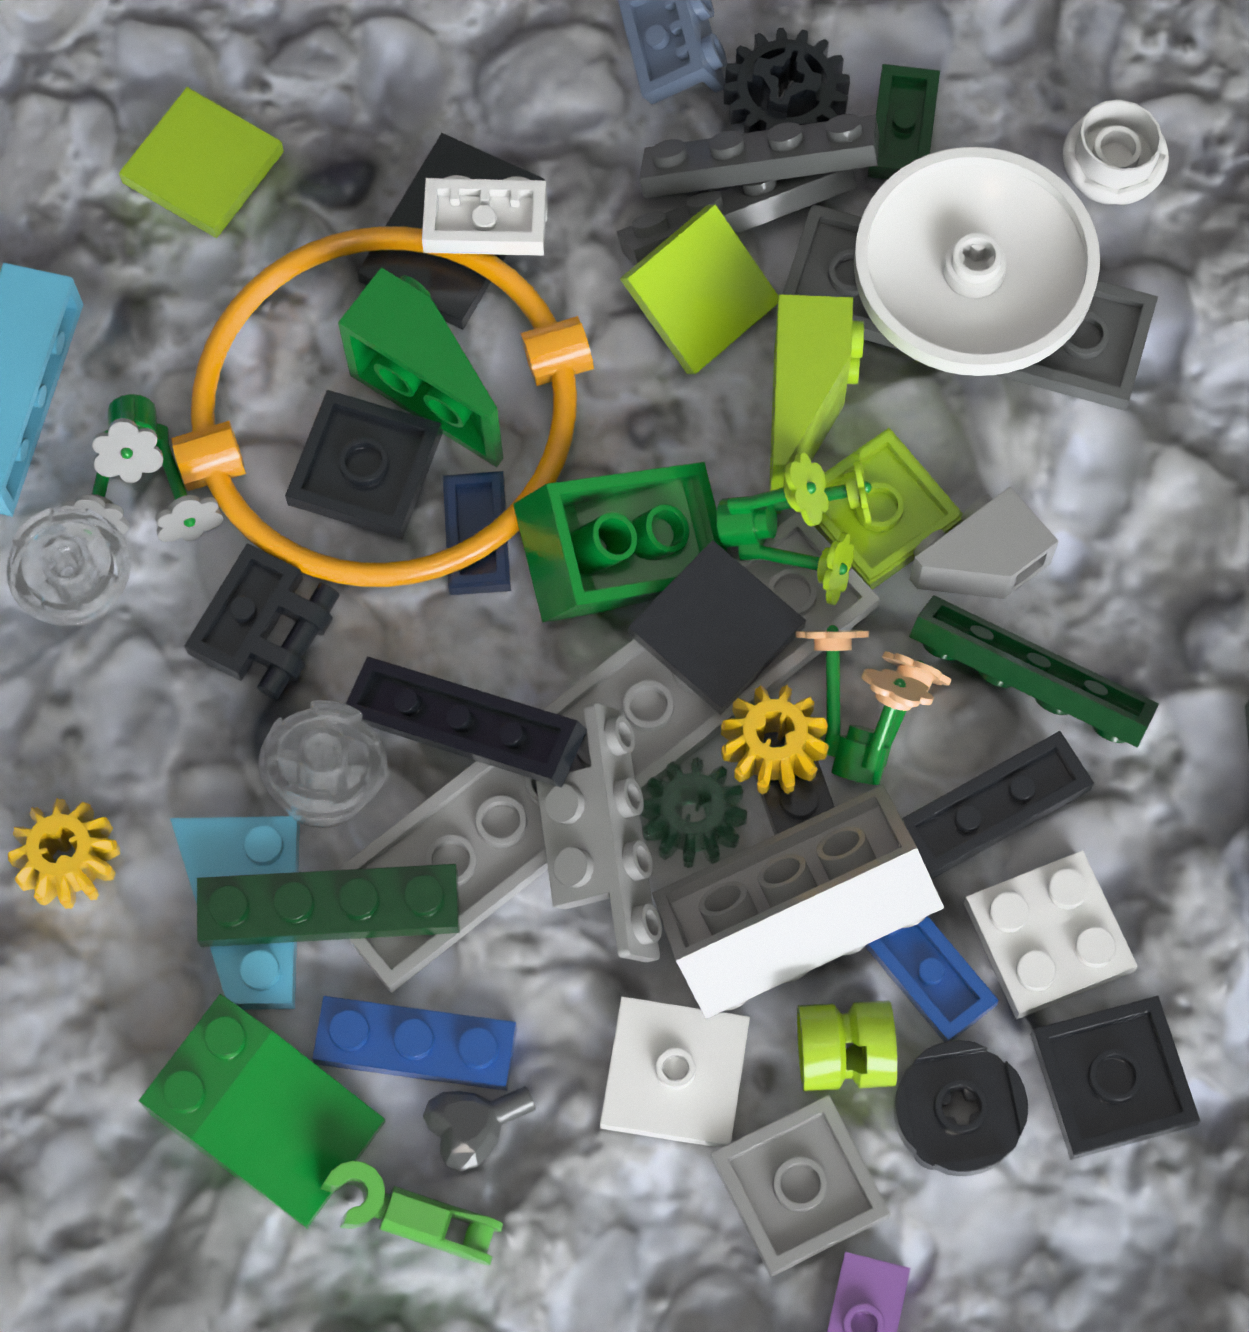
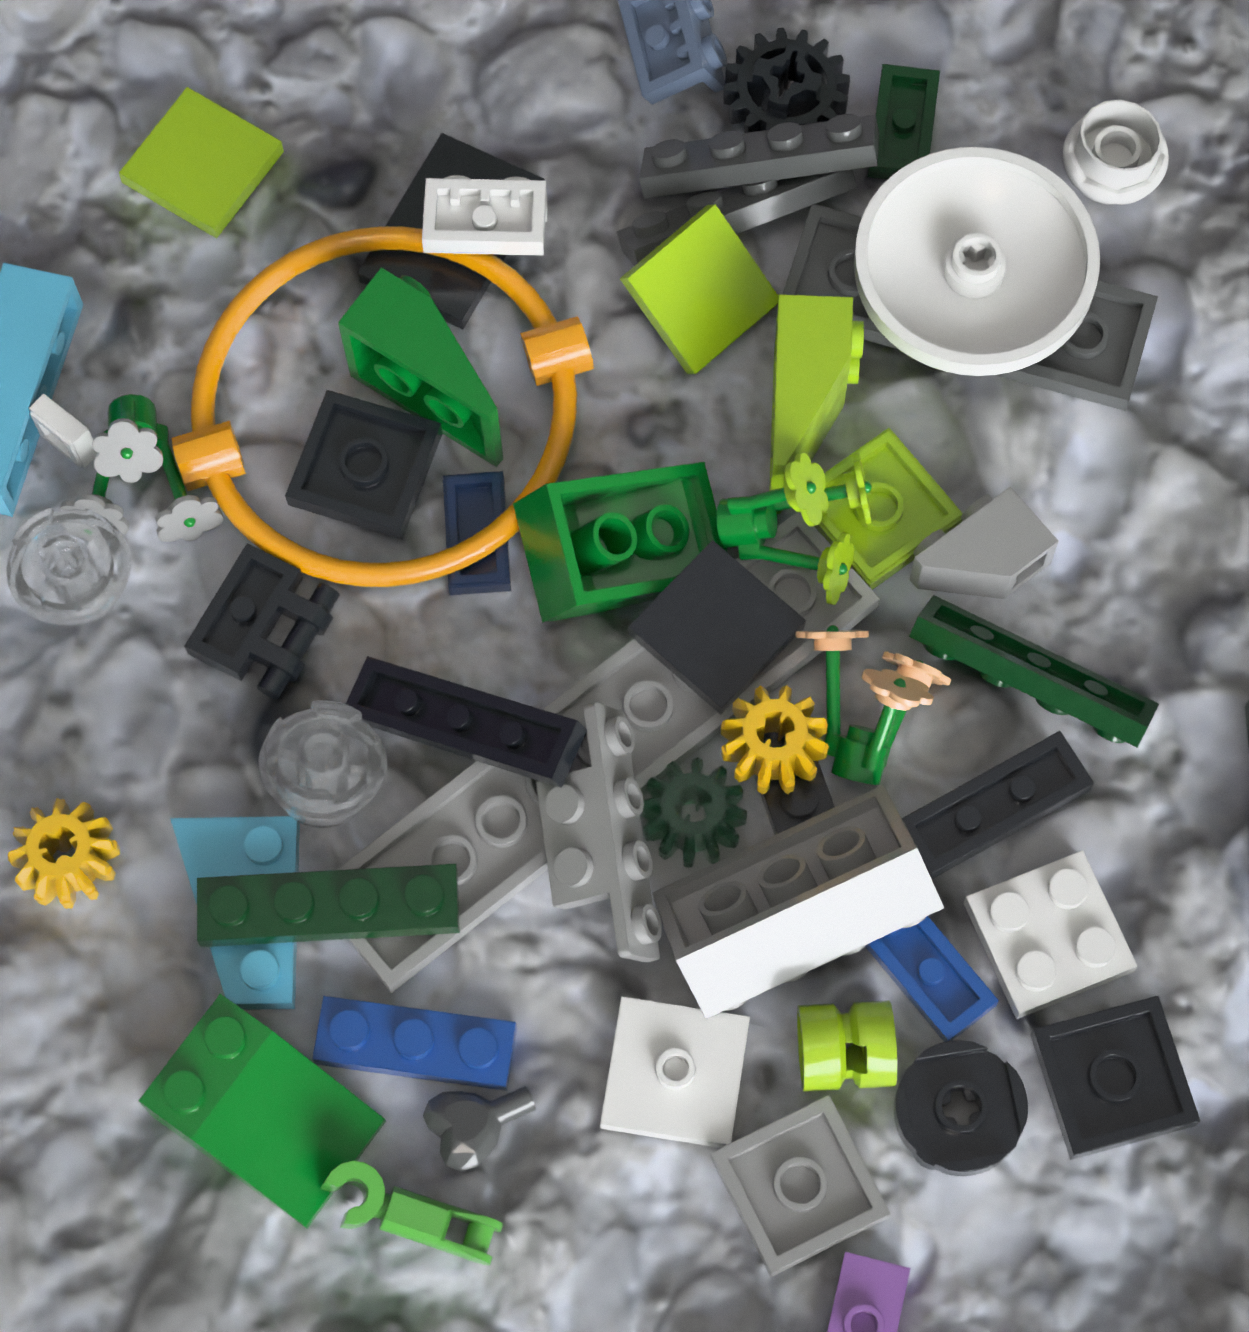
(62, 431): none -> white tile

